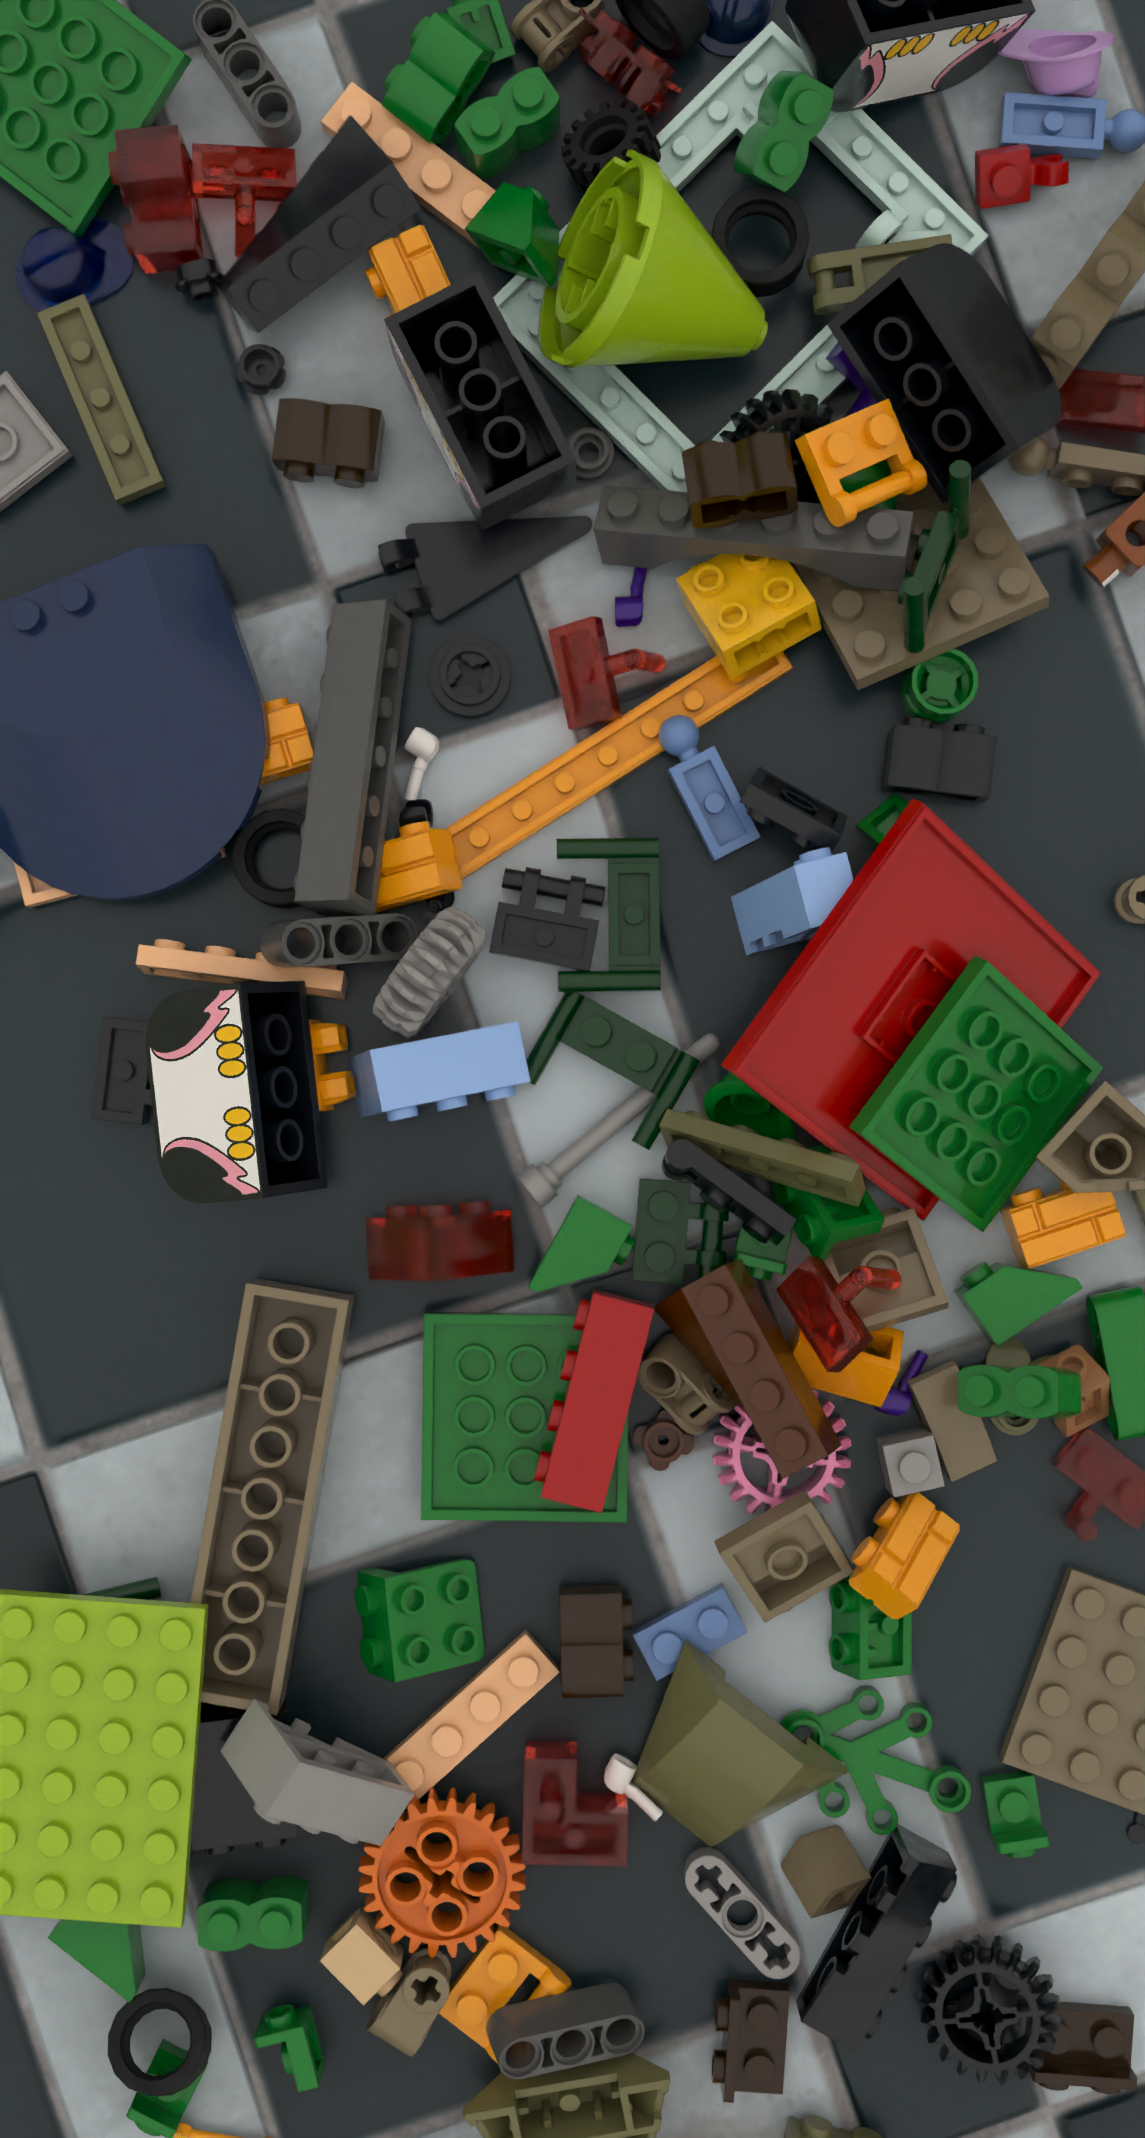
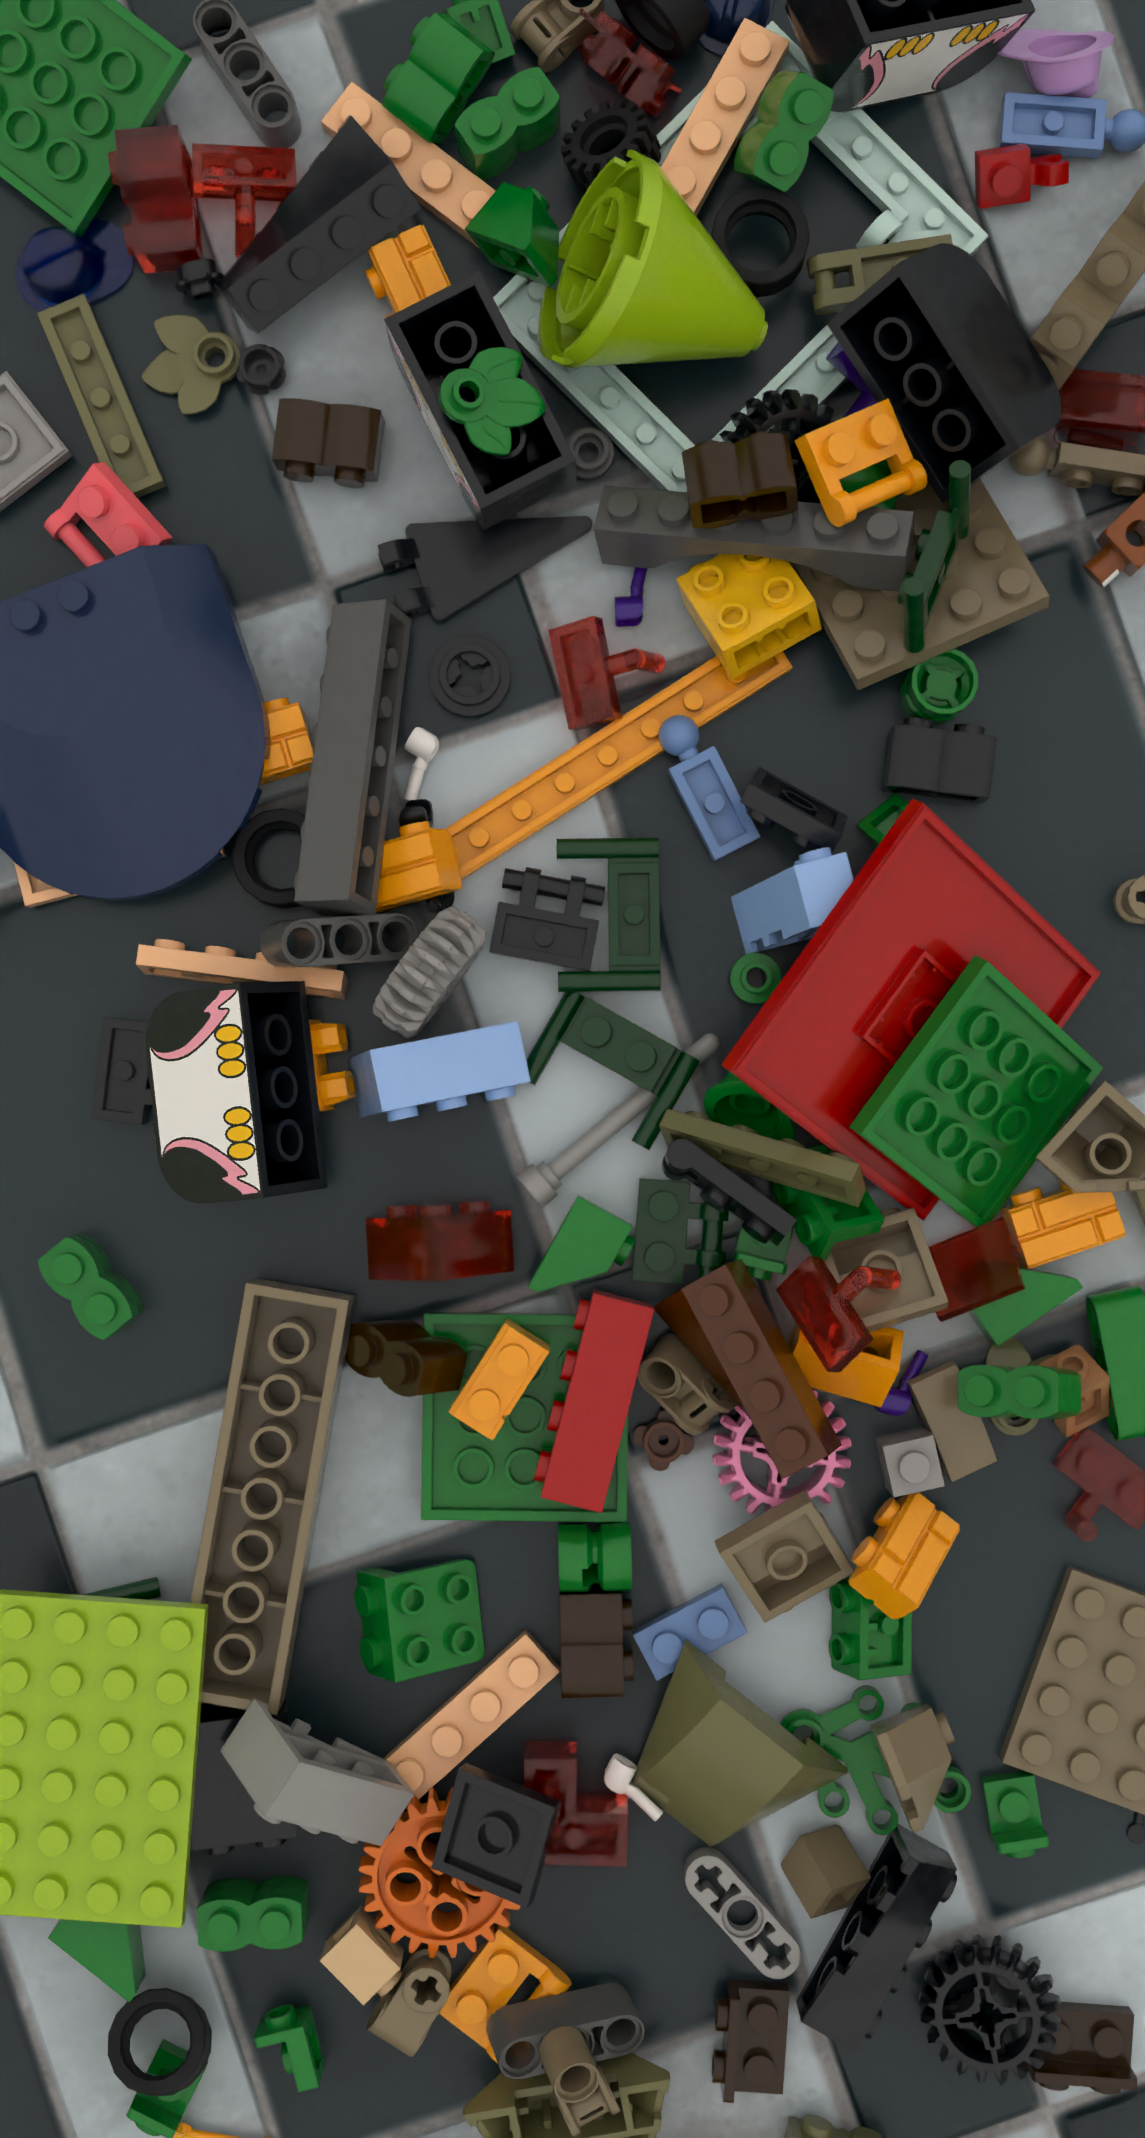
(83, 1274): none -> green brick
(110, 512): none -> coral plate
(185, 366): none -> olive plate
(405, 1357): none -> dark brown brick
(496, 1835): none -> black plate
(499, 403): none -> green plate
(499, 1379): none -> light orange brick
(575, 2078): none -> dark tan piece
(595, 1557): none -> green wheel
(723, 111): none -> light nougat plate
(739, 981): none -> green plate
(915, 1758): none -> dark tan slope
(977, 1267): none -> clear red piece
(1093, 439): none -> clear red piece

